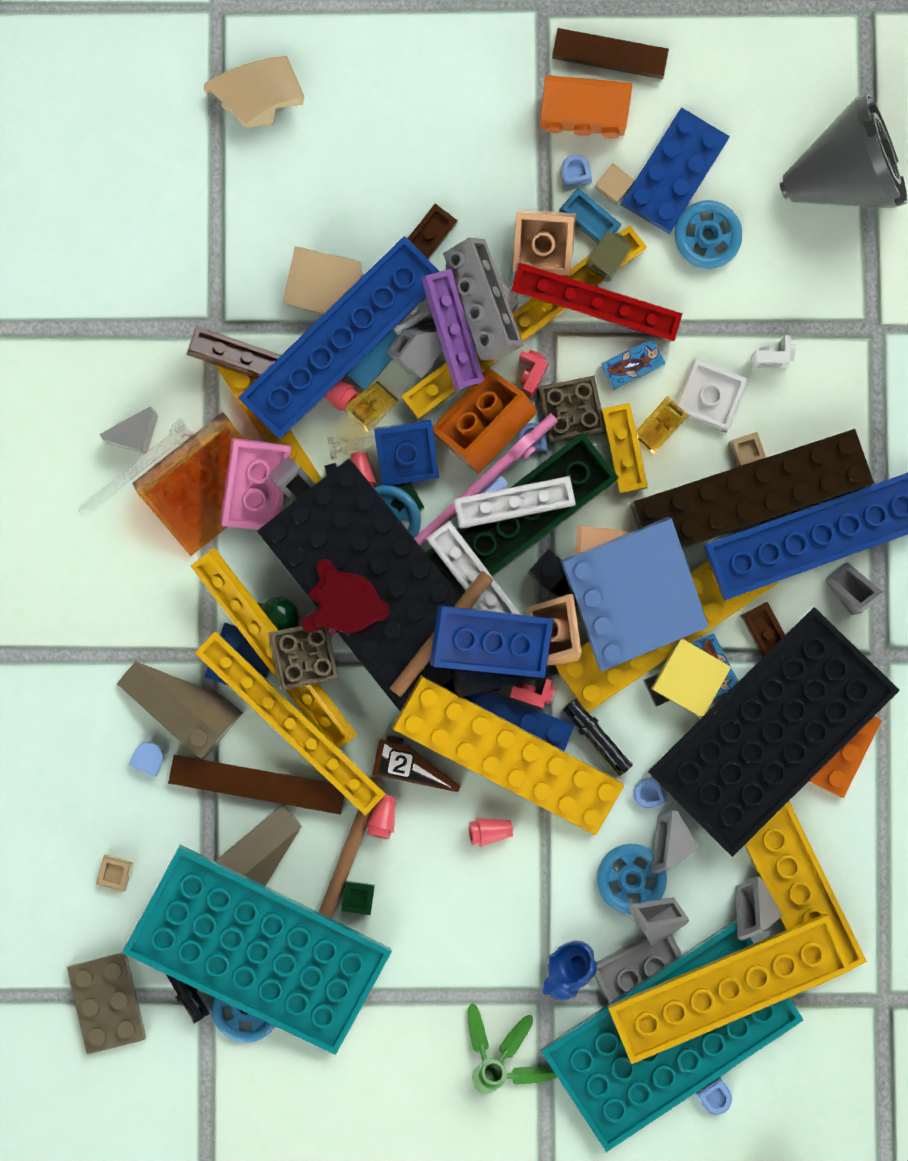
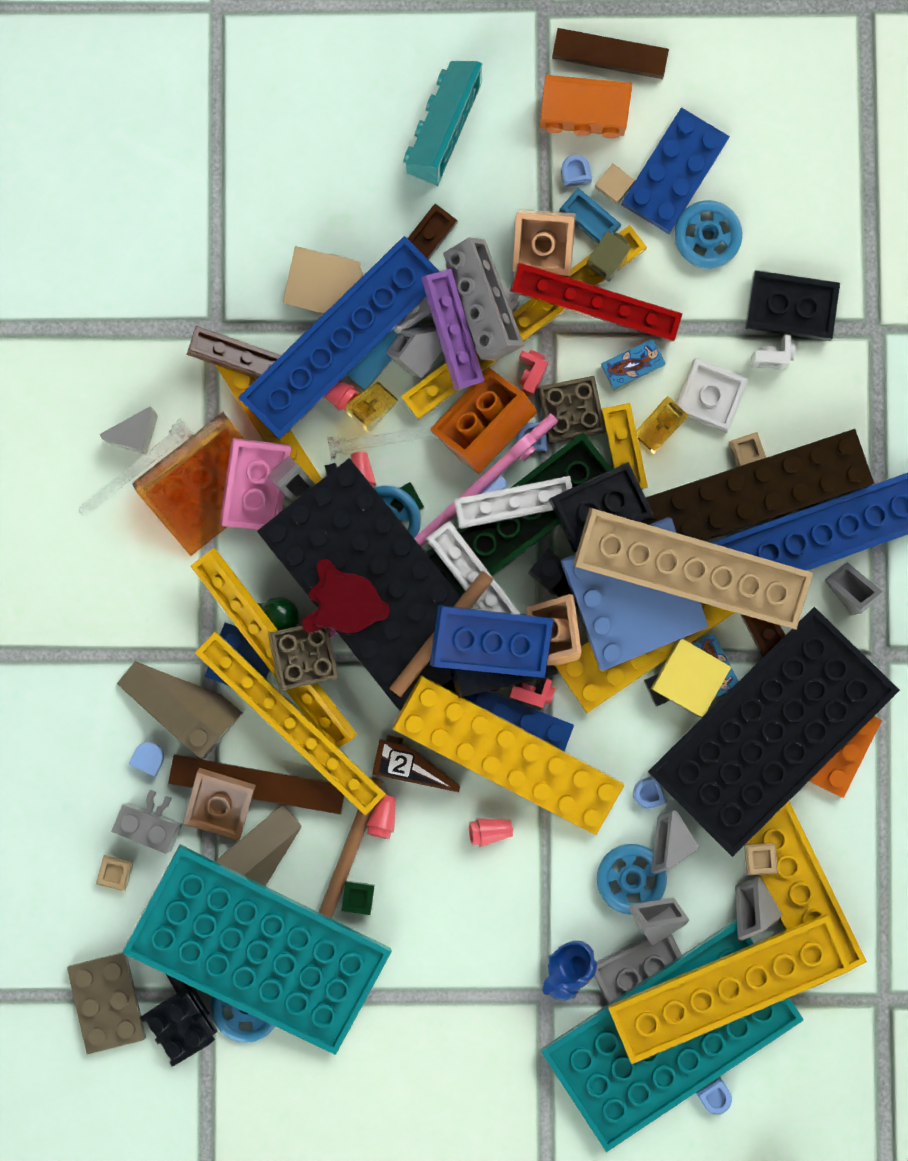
(148, 826): none -> light grey brick
(180, 1026): none -> black plate
(219, 804): none -> medium nougat plate
(257, 90): tan slope -> none
(406, 452): blue plate -> none
(444, 120): none -> teal slope
(508, 1048): bright green plant -> none
(594, 733): black pin -> none
(610, 492): none -> black tile
(692, 568): none -> tan plate
(760, 859): none -> tan tile
(792, 305): none -> black plate
(849, 163): dark grey cone -> none

